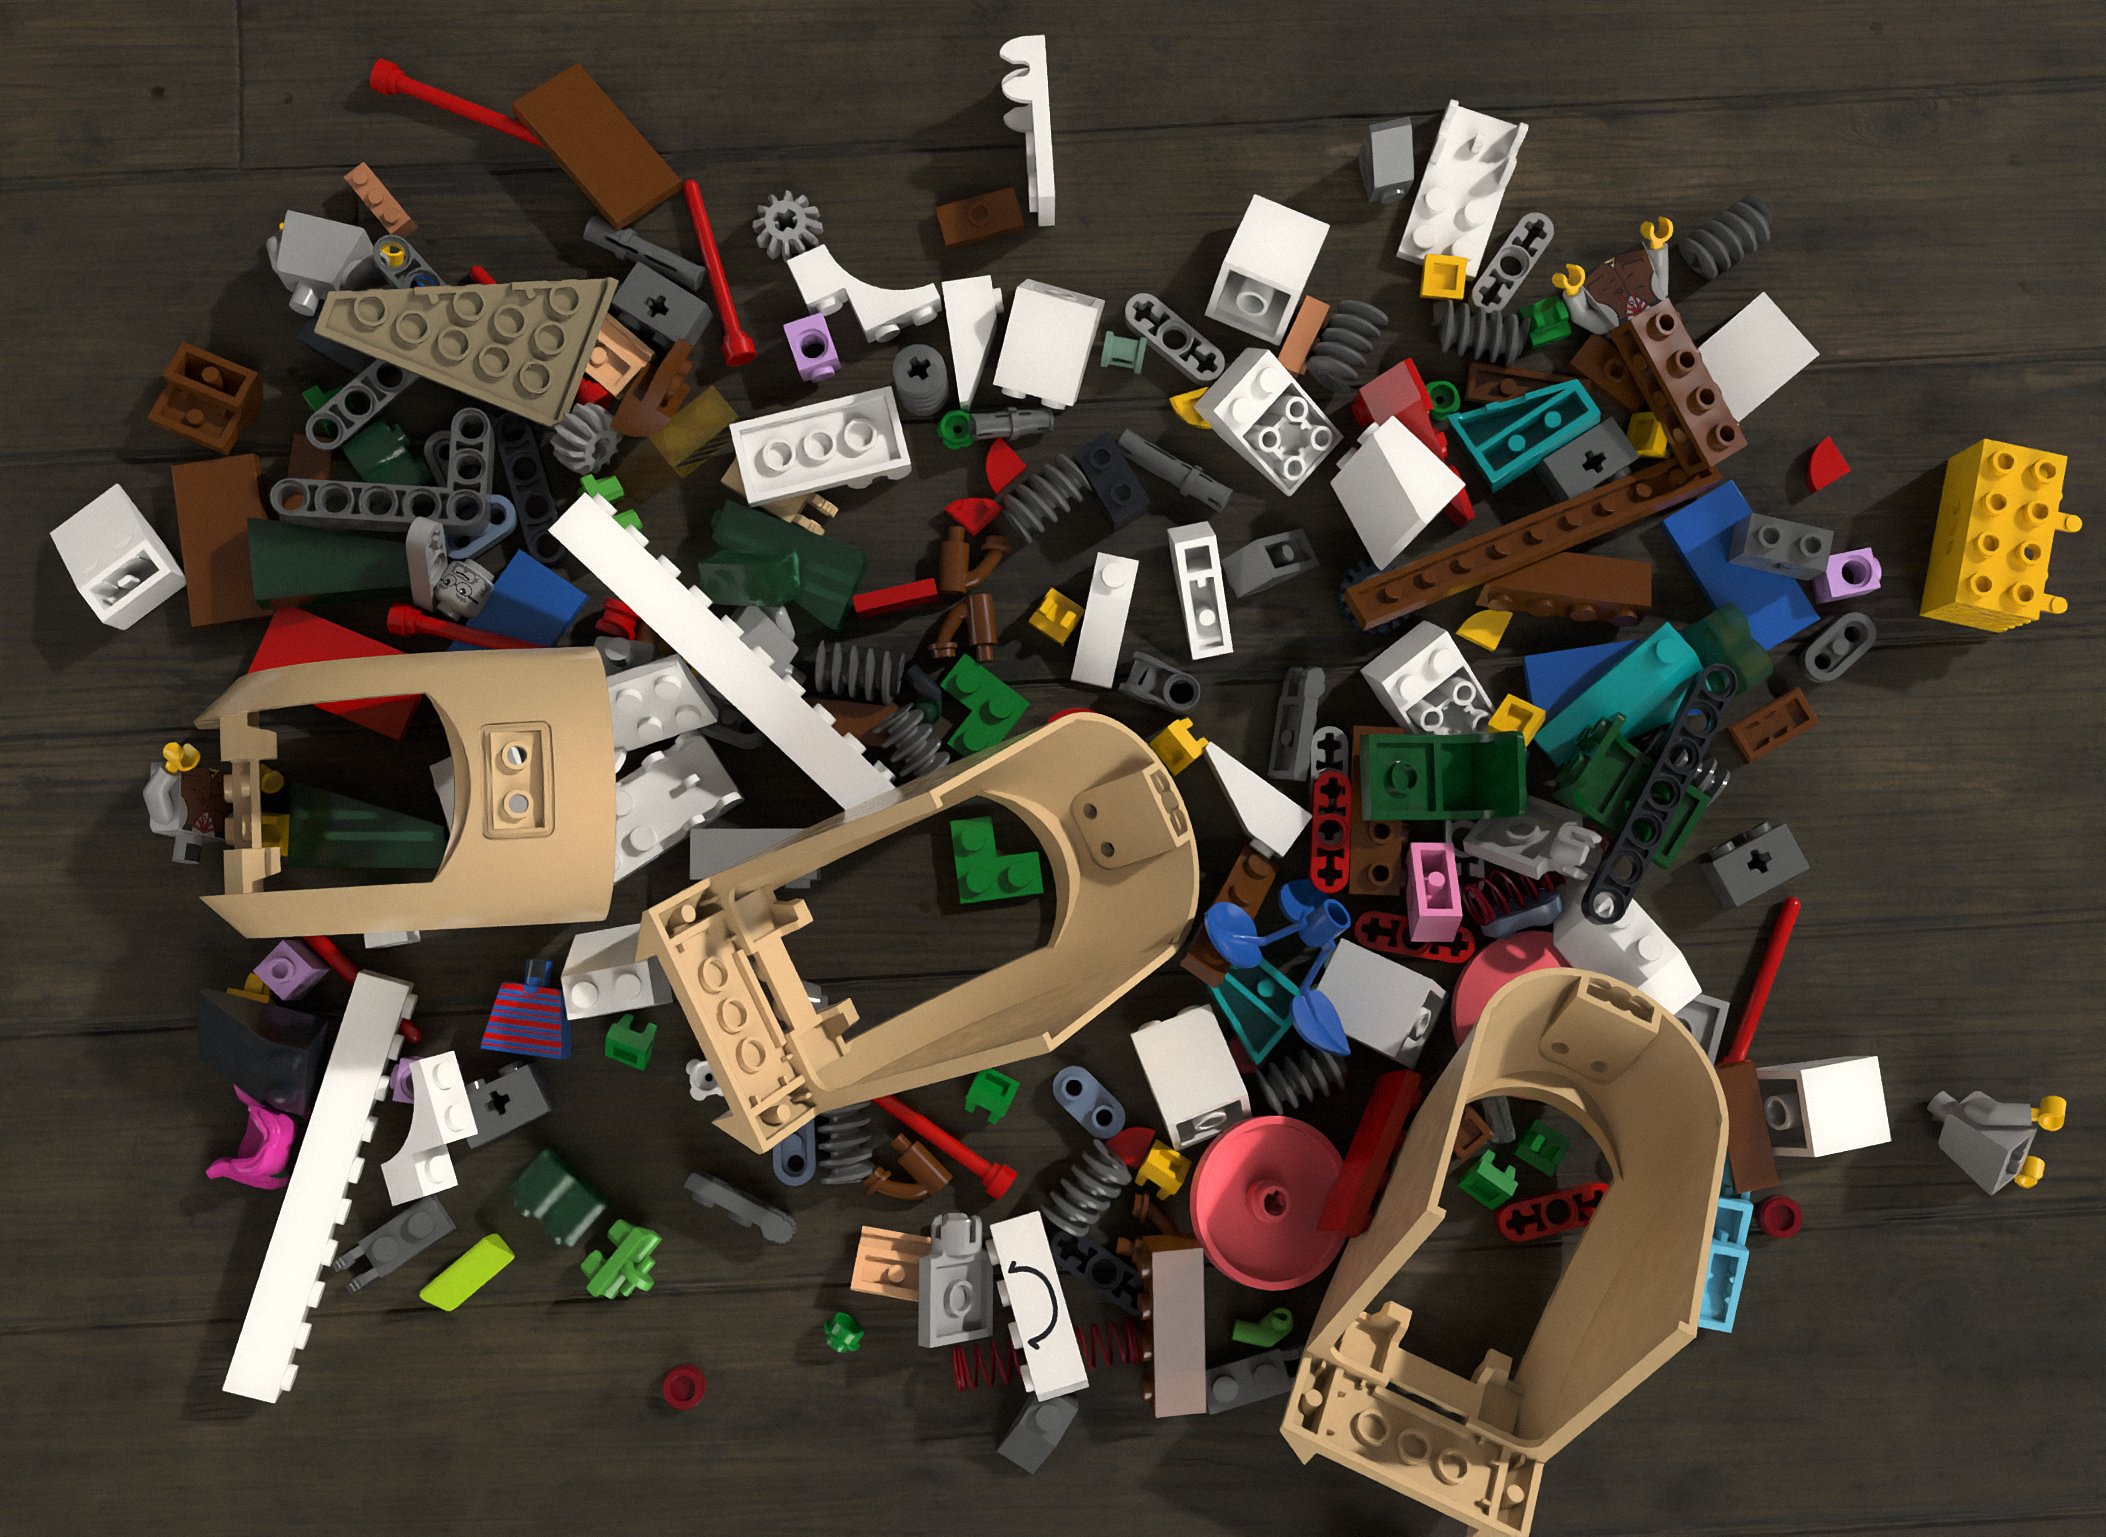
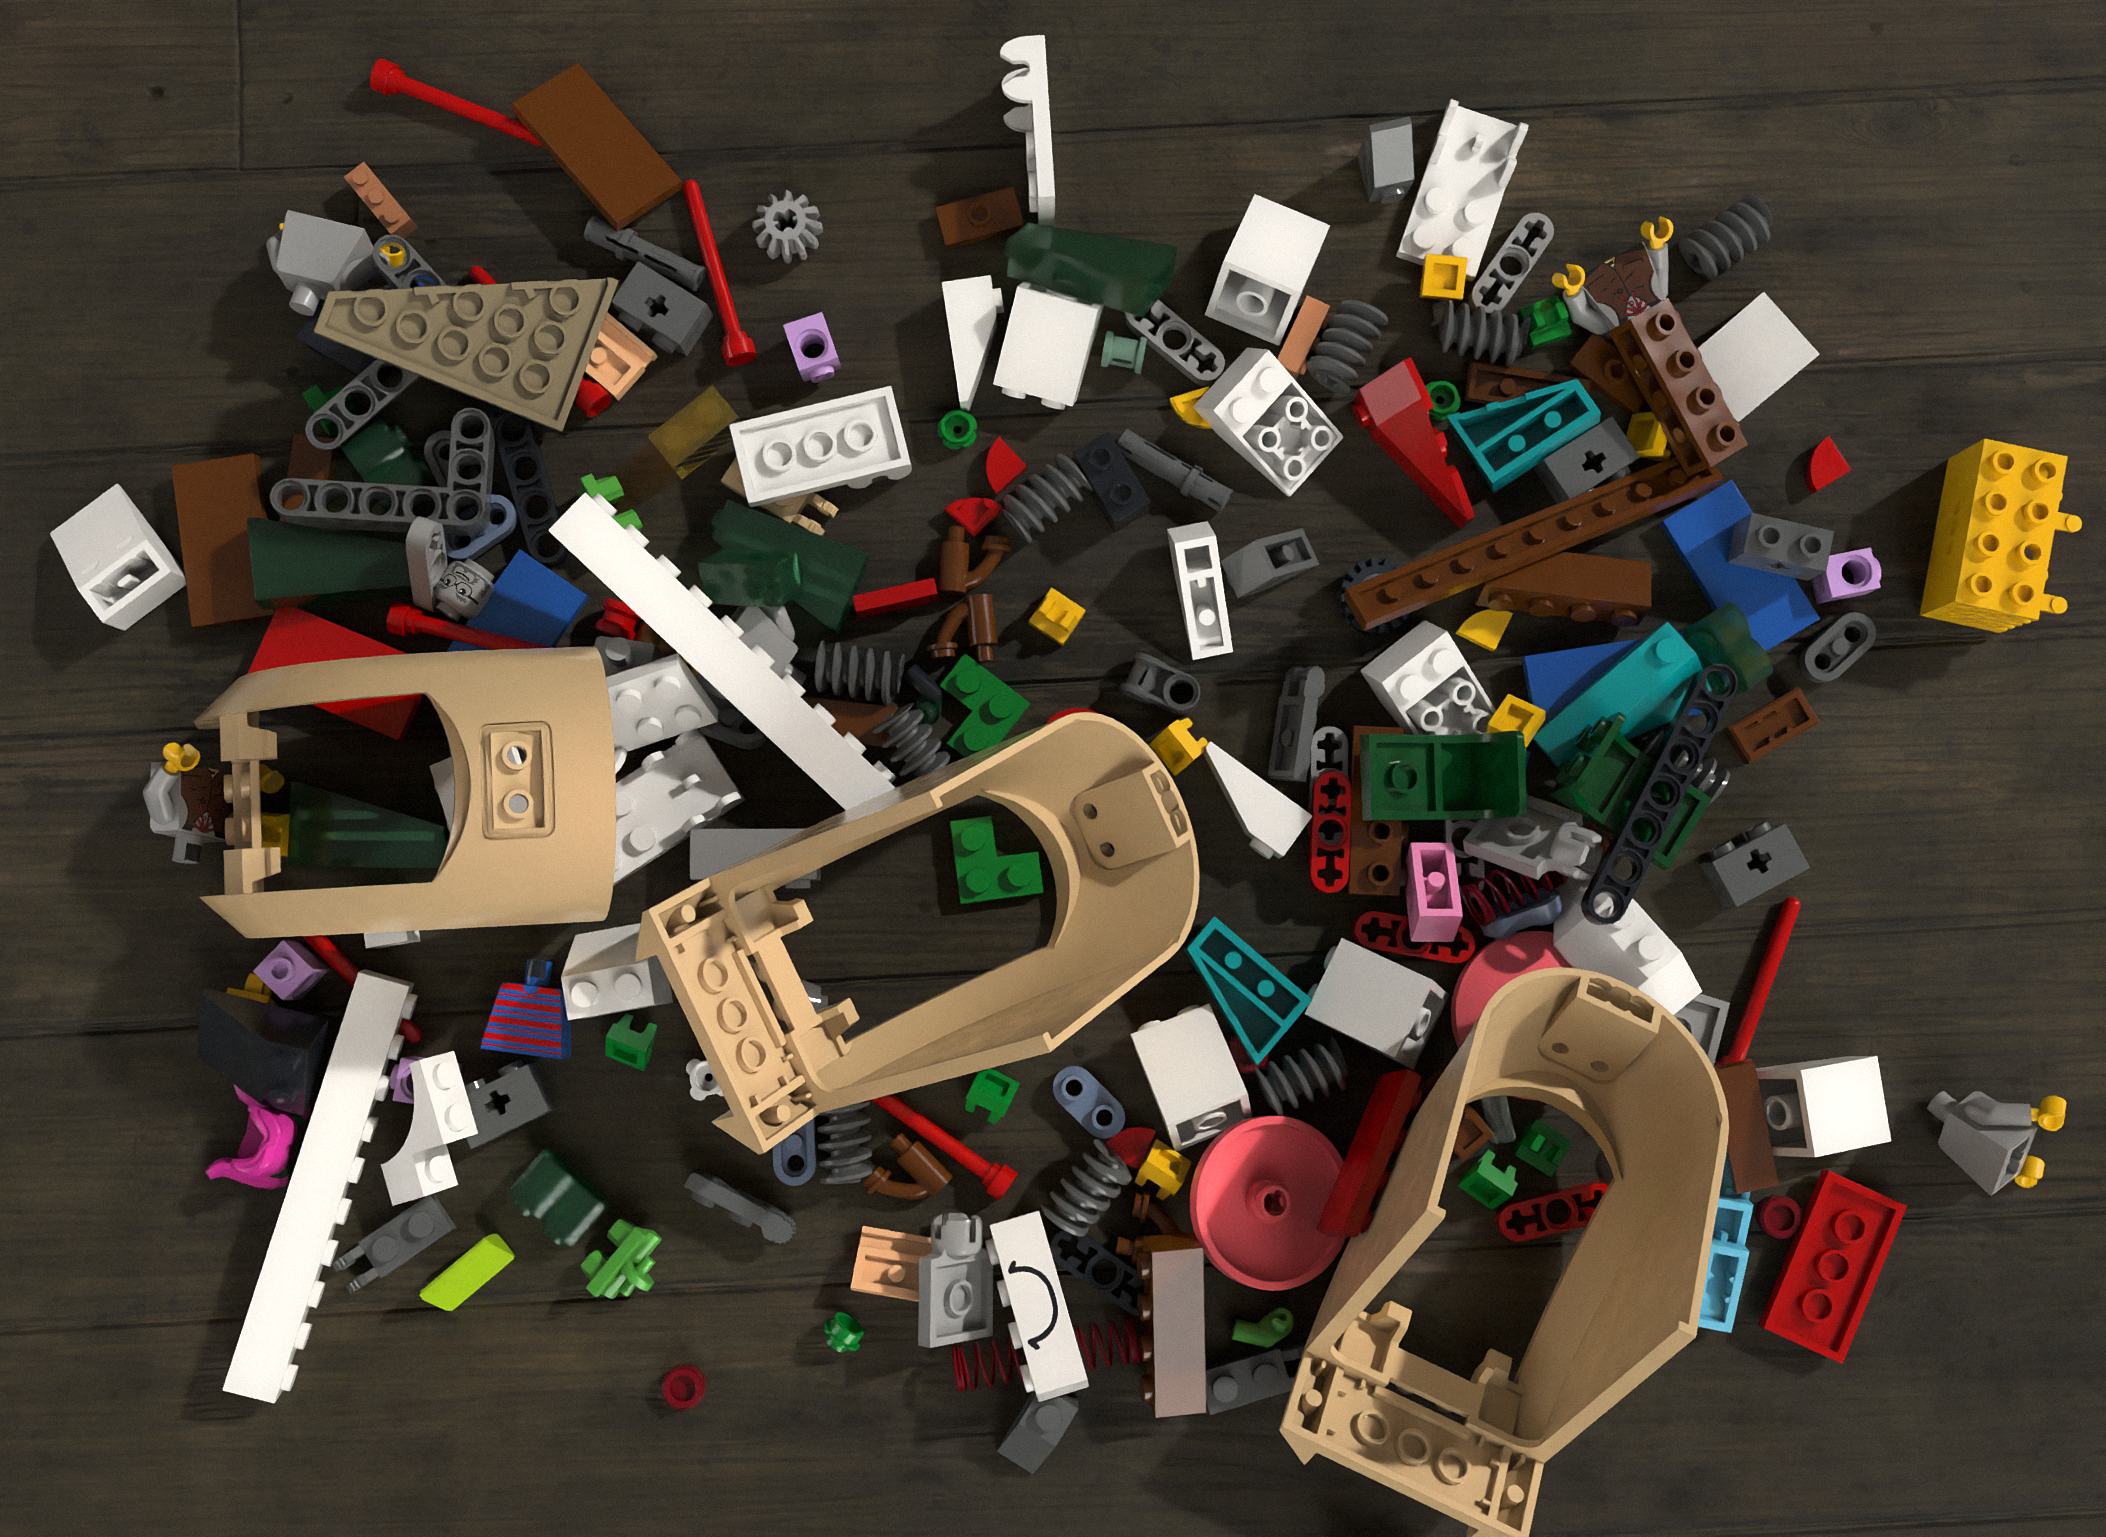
(207, 399): reddish brown brick -> none
(585, 439): light grey gear -> none
(655, 394): reddish brown brick -> none
(878, 310): white arch -> none
(921, 379): dark grey piece -> none
(1010, 423): dark grey pin -> none
(1092, 266): none -> clear green slope
(1104, 620): white slope -> none
(1243, 886): reddish brown plate -> none
(1318, 923): blue plant -> none
(1392, 488): white slope -> none
(1832, 1266): none -> red plate

